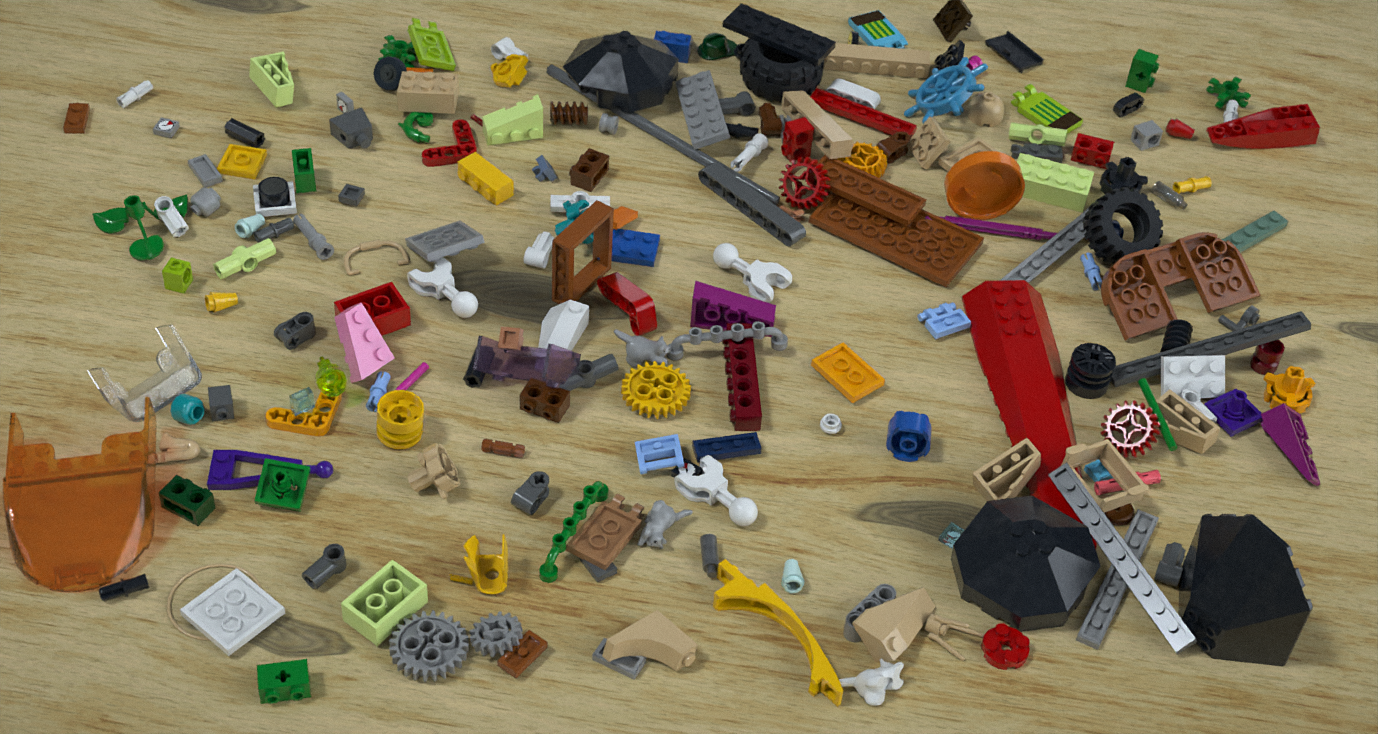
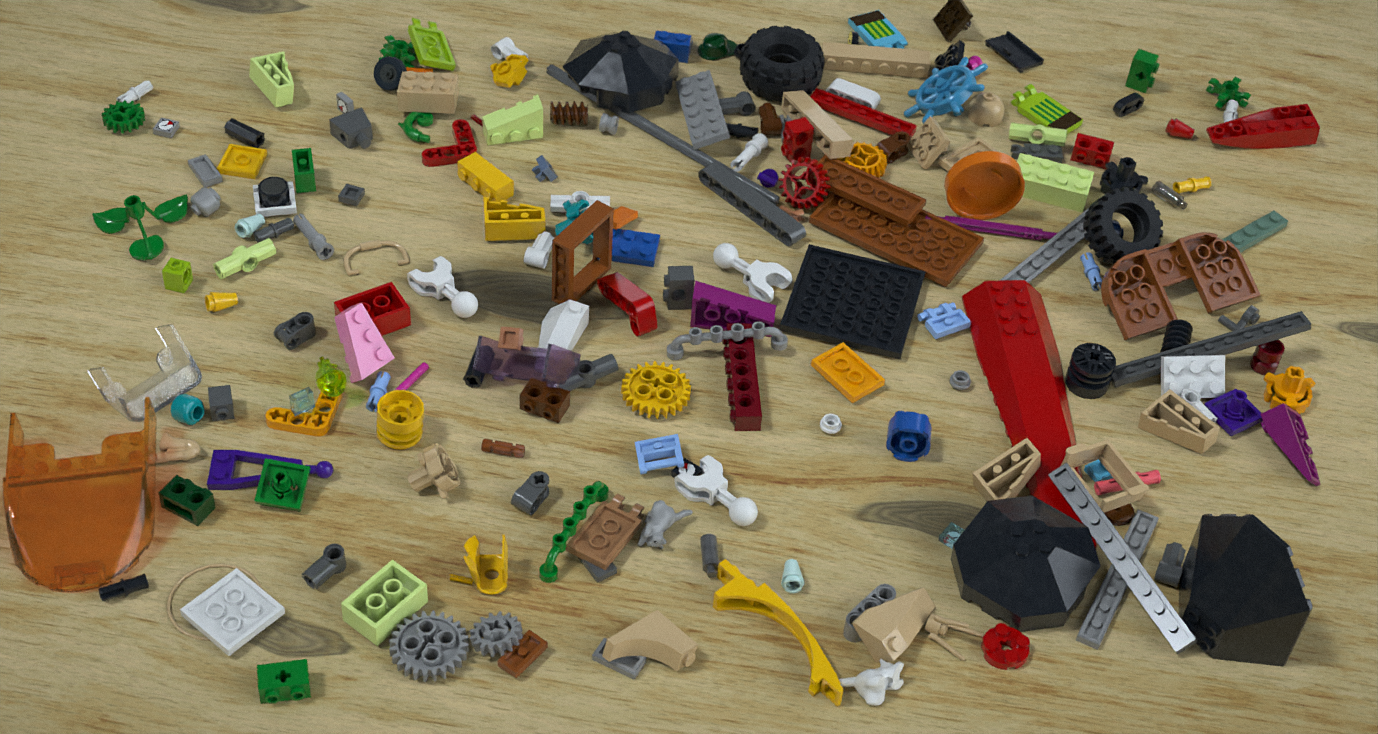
(76, 118): dark orange plate -> none
(123, 116): none -> green gear
(171, 216): white piece -> none
(444, 241): light grey plate -> none
(512, 222): none -> yellow wedge
(589, 170): reddish brown brick -> none
(642, 349): light grey animal -> none
(679, 287): none -> dark grey brick
(727, 446): dark blue plate -> none
(768, 178): none -> dark purple plate
(779, 34): black plate -> none
(853, 301): none -> black plate
(960, 380): none -> light grey plate
(1131, 412): red gear -> none
(1146, 135): light grey brick -> none
(1156, 410): green bar -> none

